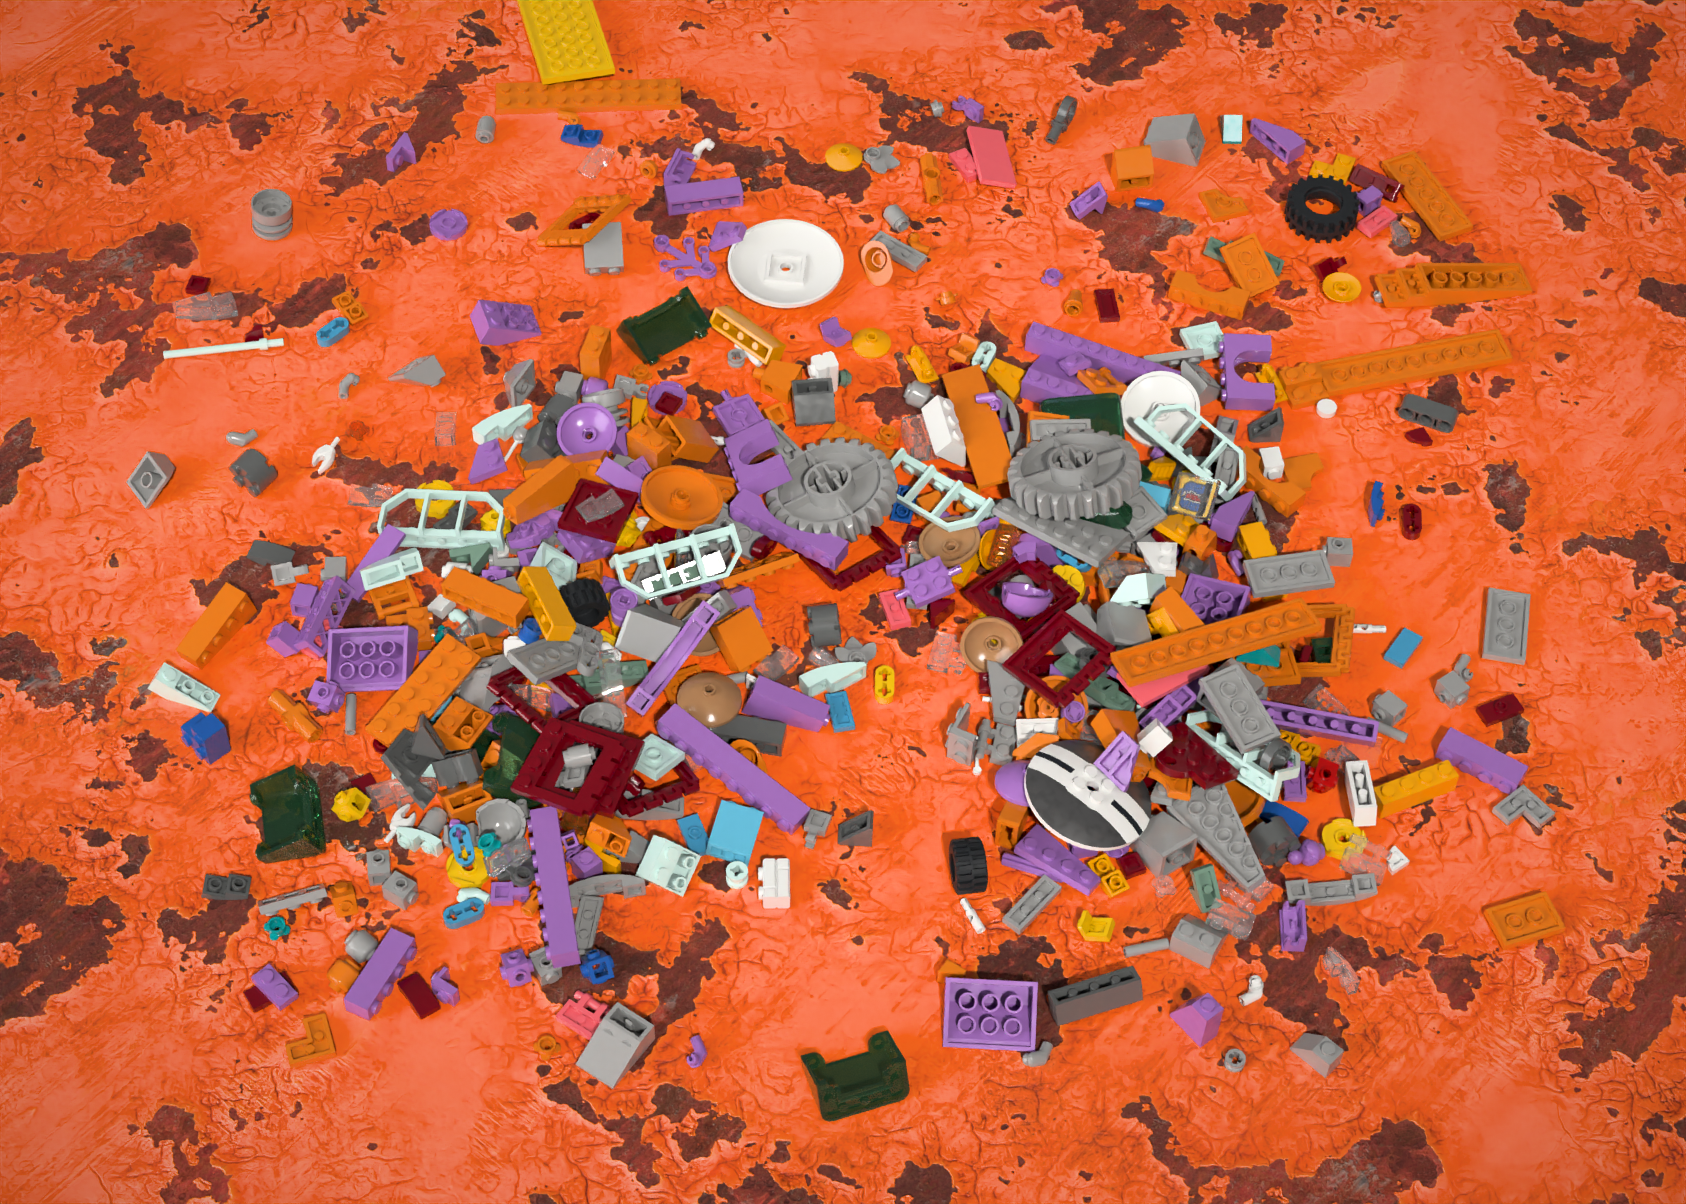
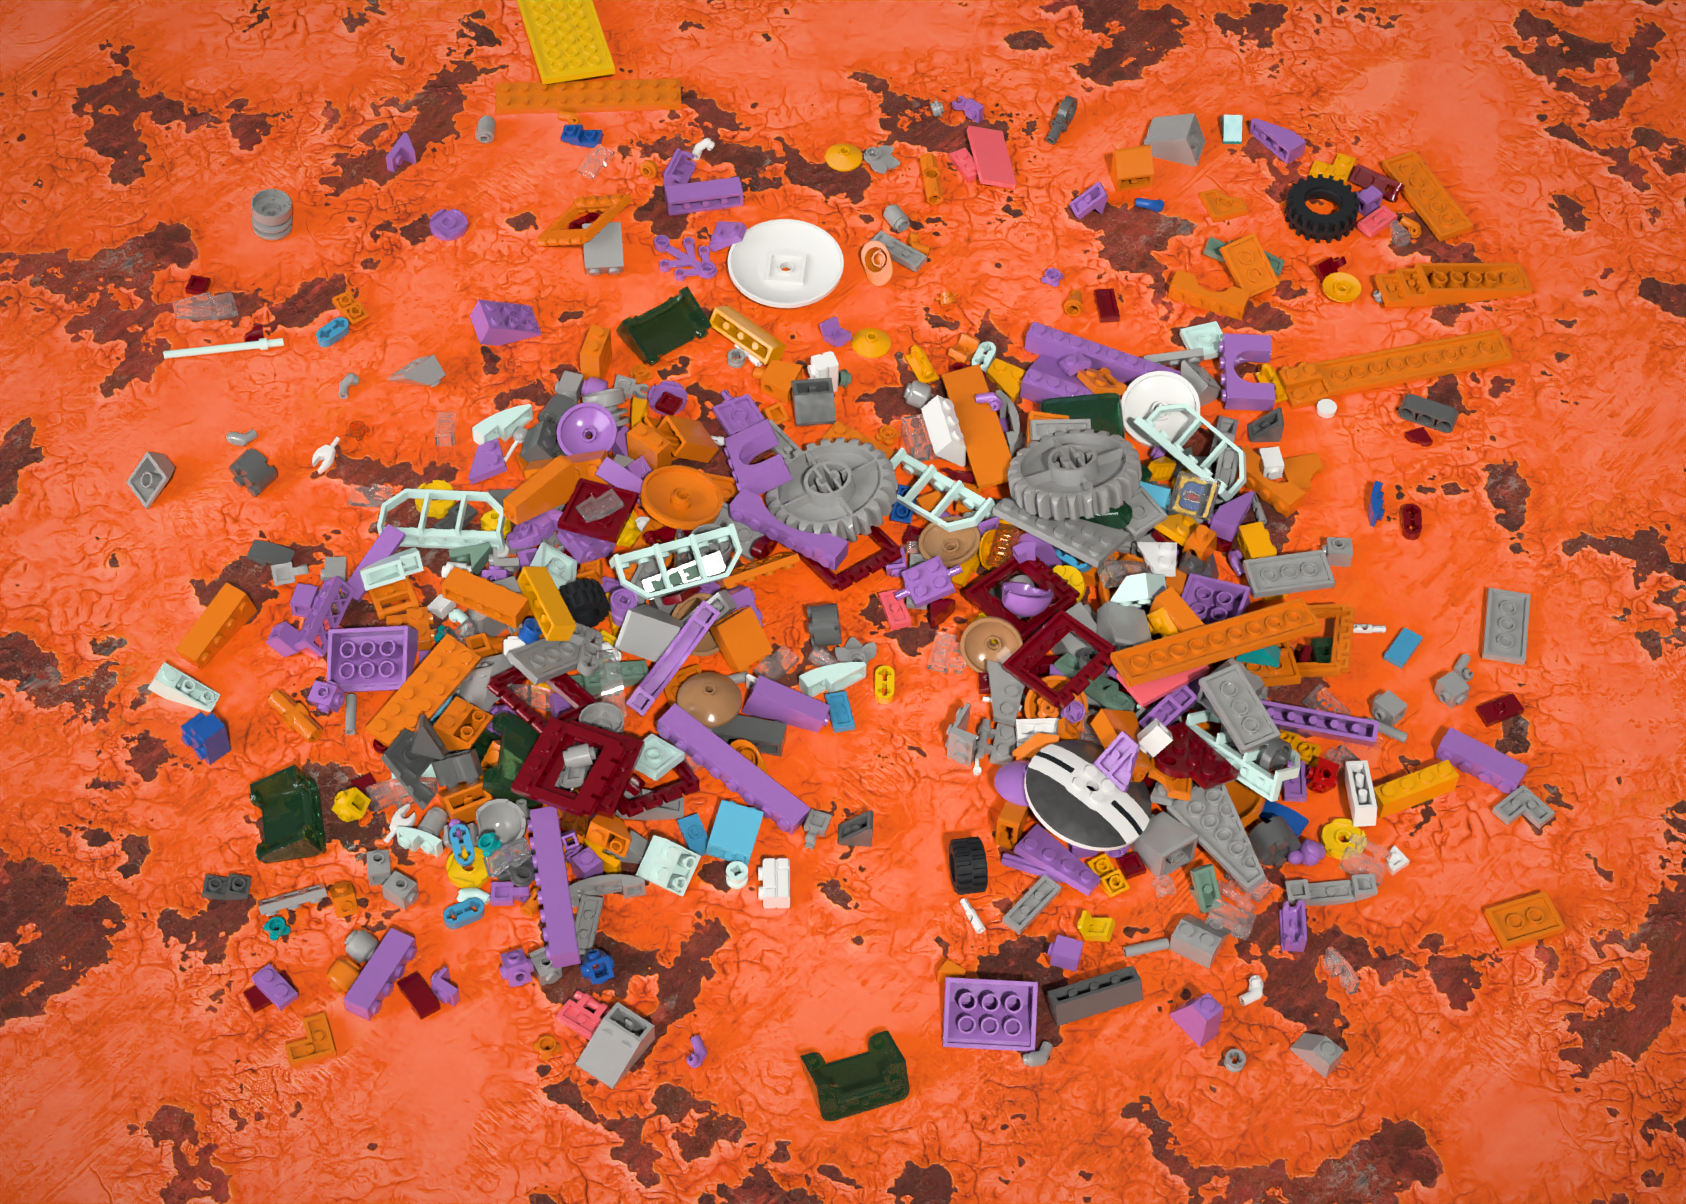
(519, 382): light grey slope -> none
(1065, 952): none -> medium lavender brick

